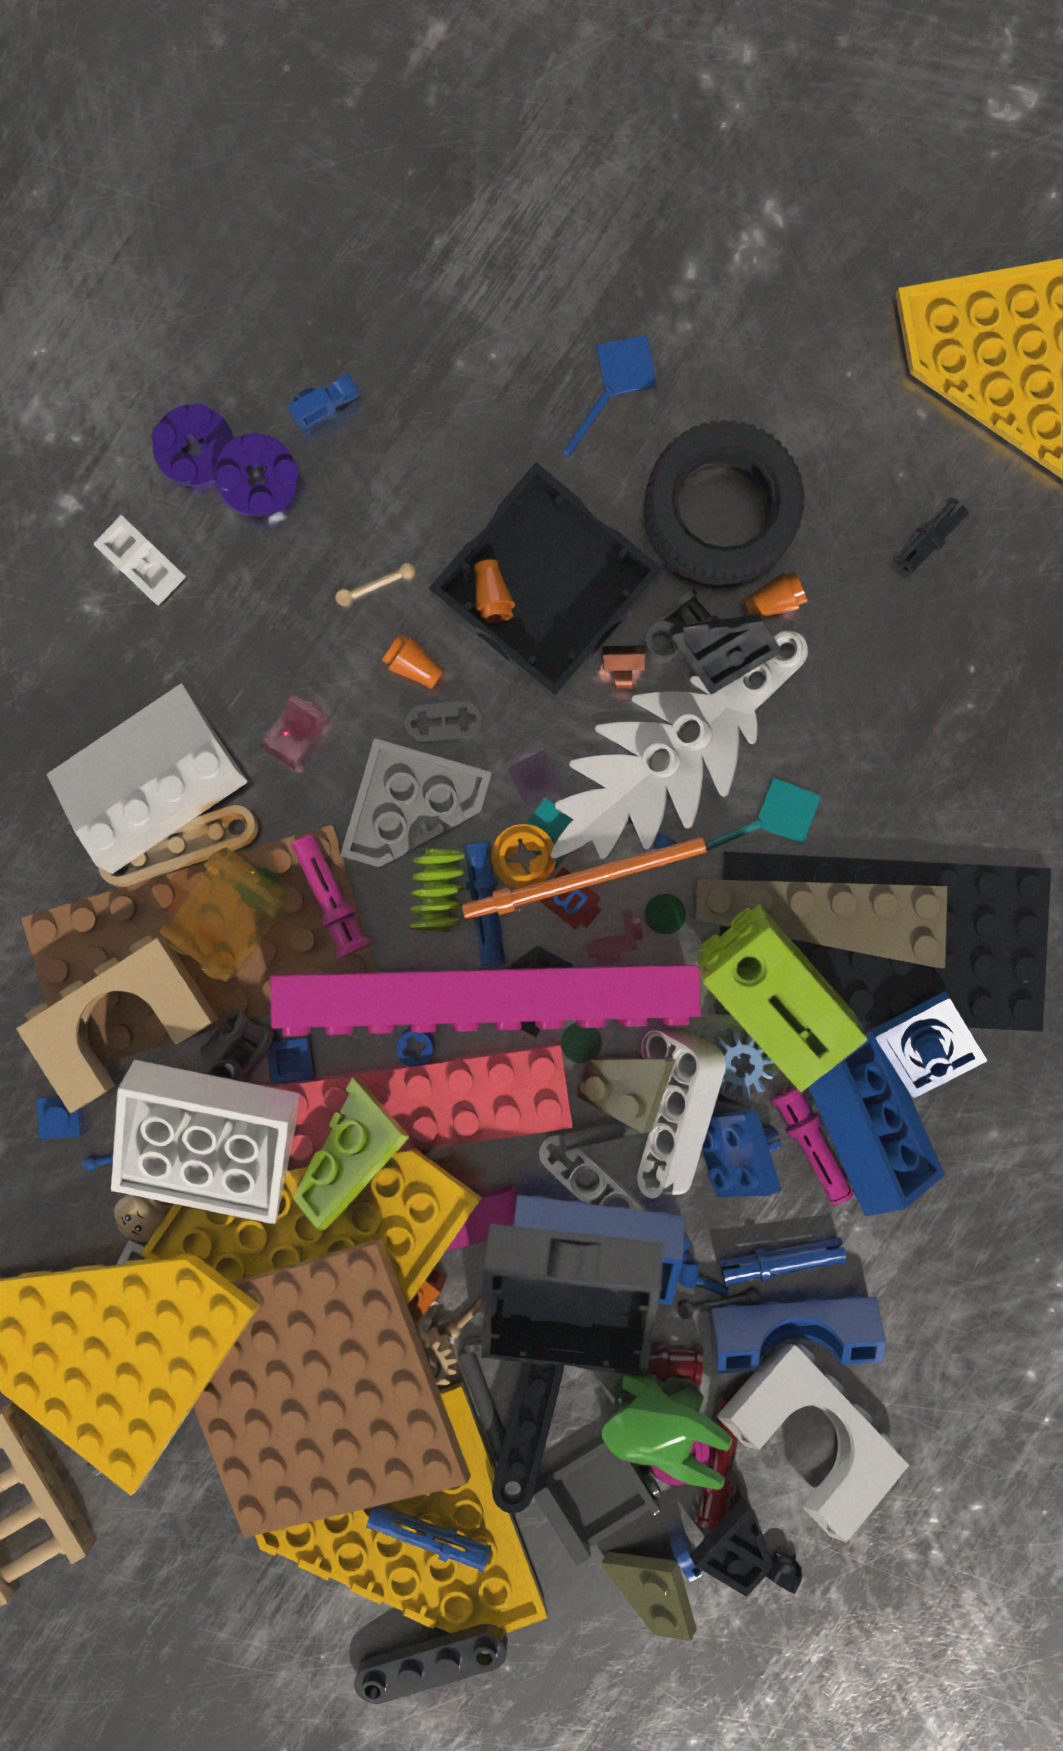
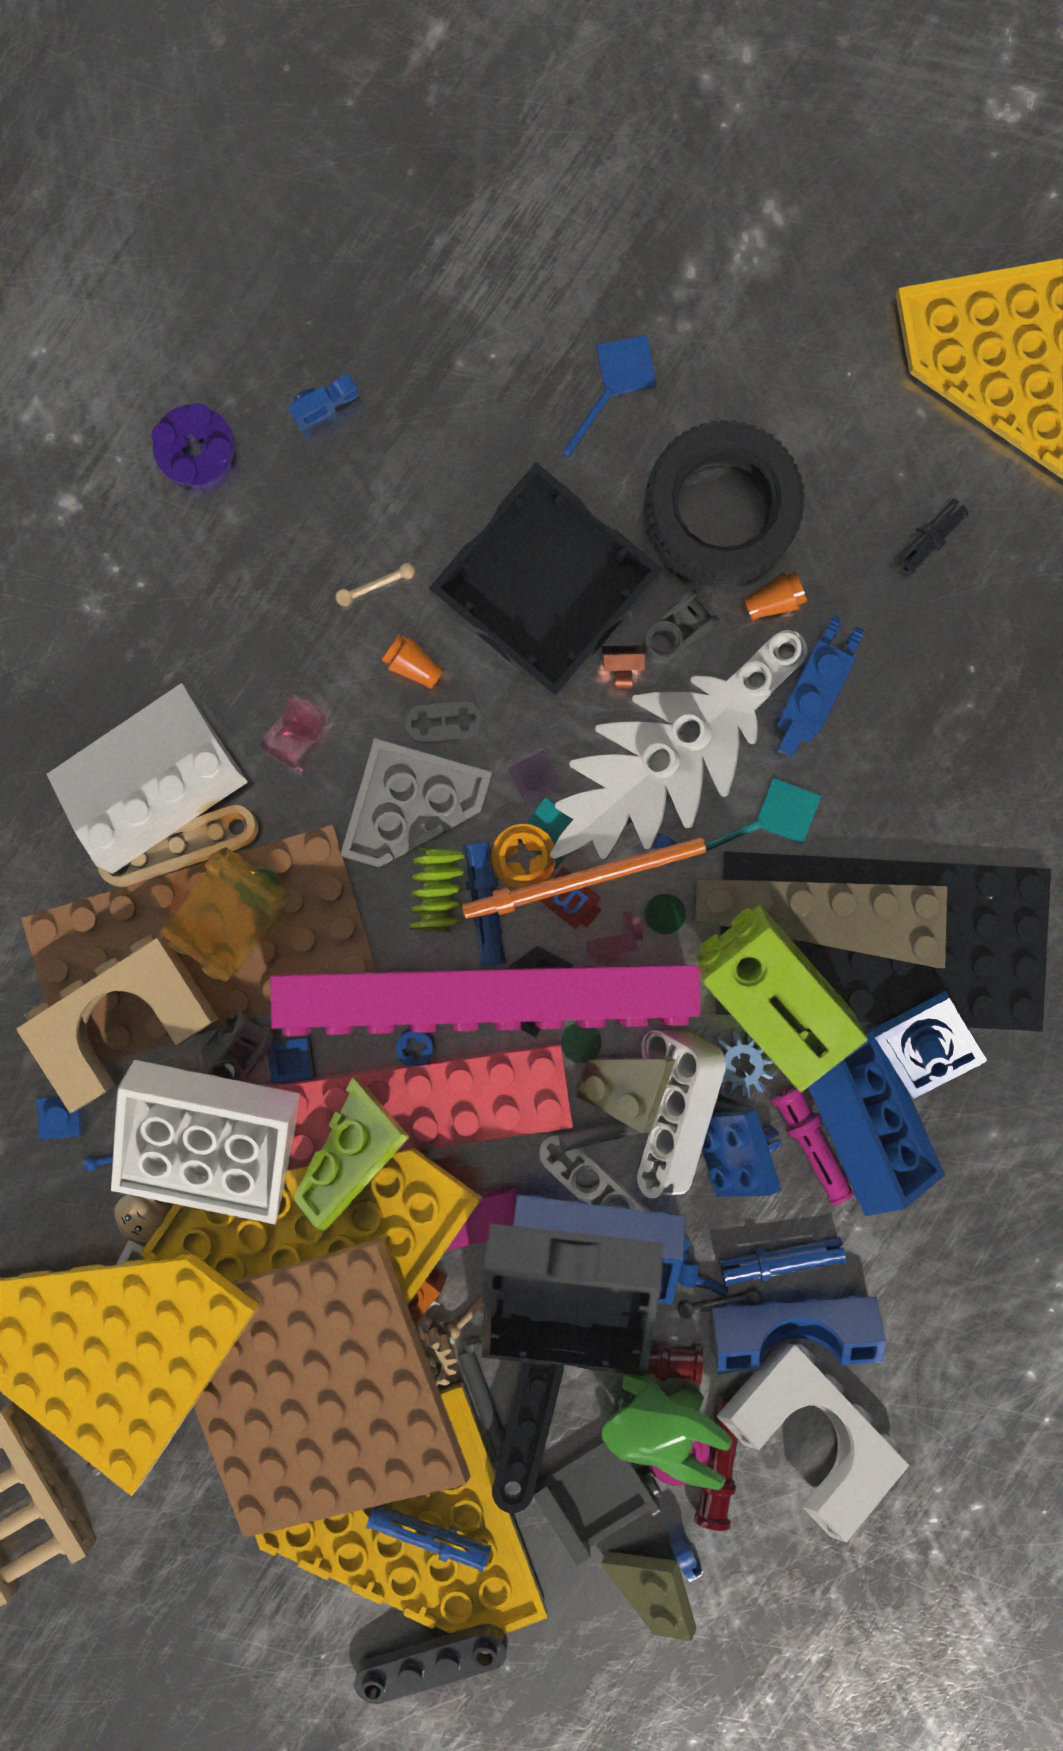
(139, 560): white slope -> none
(279, 472): dark purple plate -> none
(307, 851): dark pink pin -> none
(492, 595): orange cone -> none
(725, 648): black wing -> none
(735, 1551): black wing -> none
(786, 1574): black hinge -> none
(816, 688): none -> blue hinge

